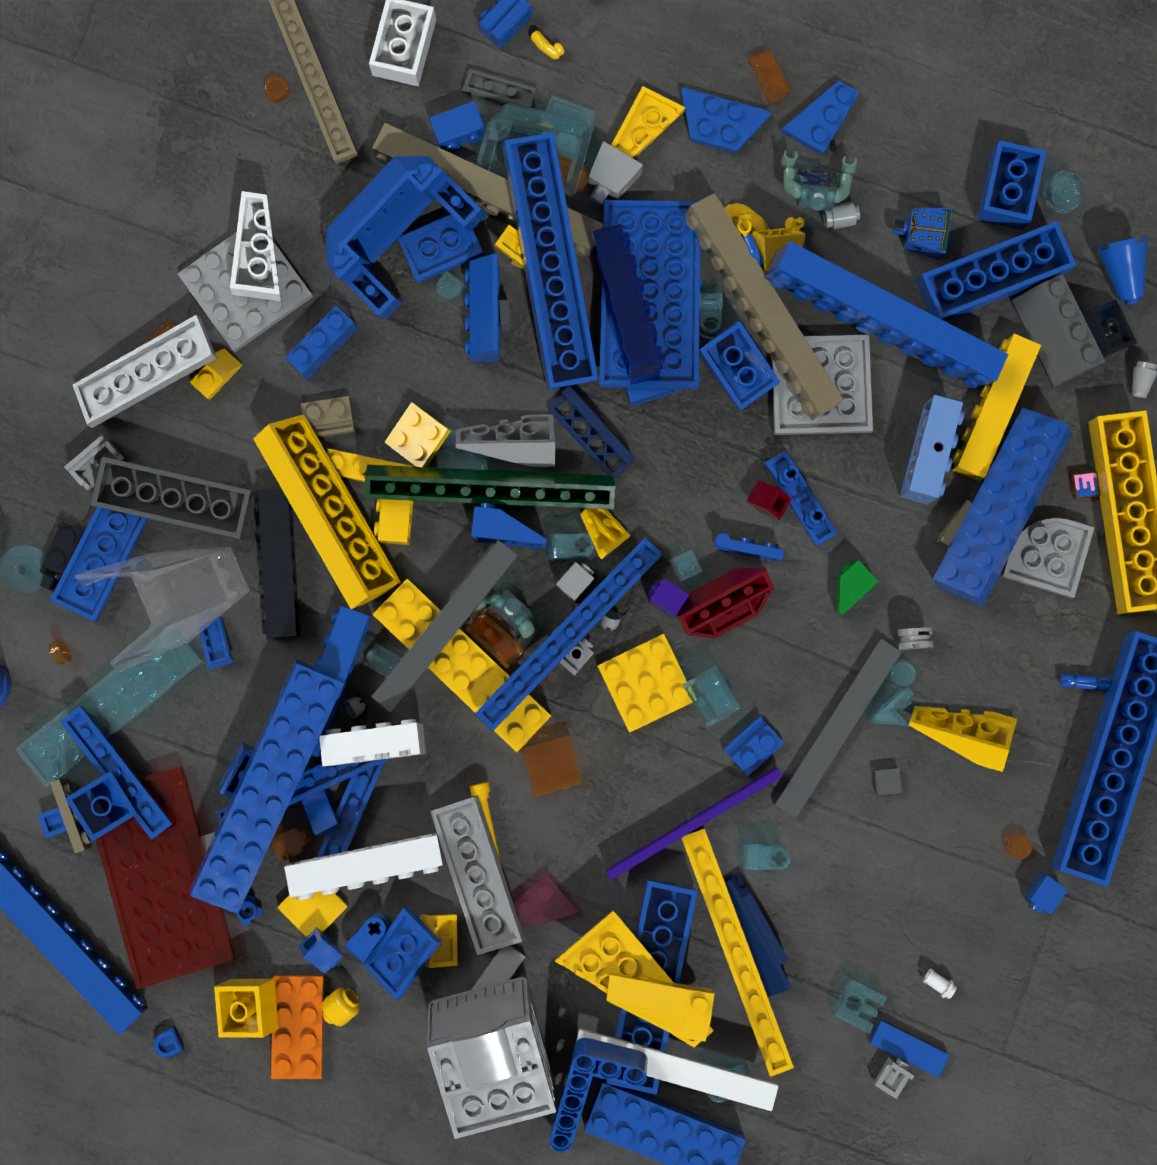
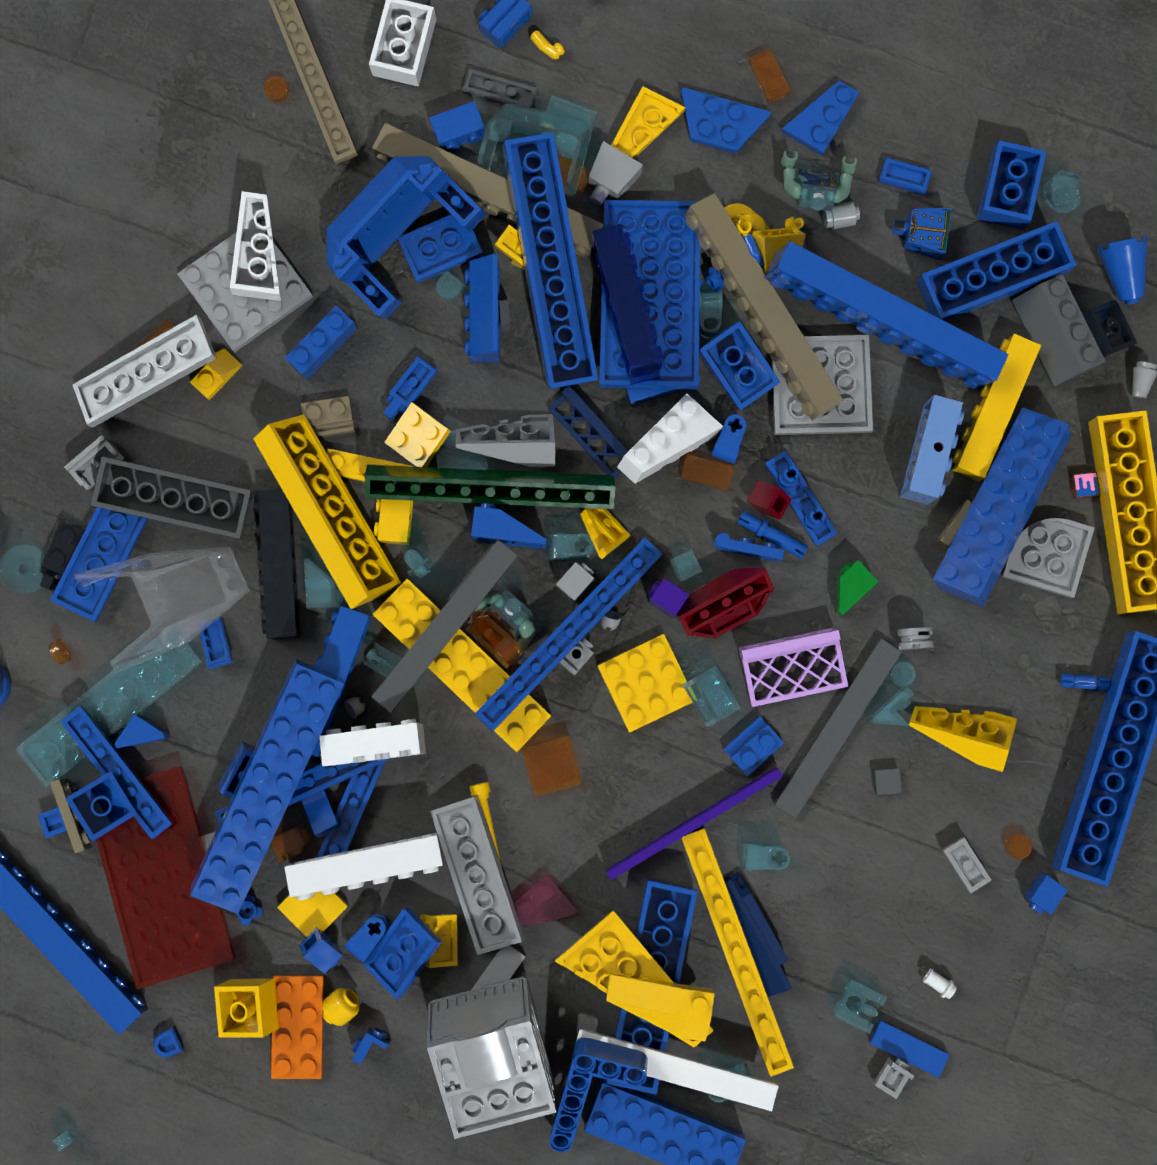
(64, 1139): none -> clear light blue bush
(140, 731): none -> blue slope
(320, 588): none -> clear light blue slope
(363, 1045): none -> blue bracket
(409, 387): none -> blue hinge
(418, 565): none -> clear light blue hinge
(674, 435): none -> white wedge
(707, 472): none -> clear orange tile
(714, 280): none -> blue plate
(728, 442): none -> blue piece
(772, 534): none -> blue pin
(790, 645): none -> lavender fence
(905, 176): none -> blue tile
(966, 865): none -> light grey plate

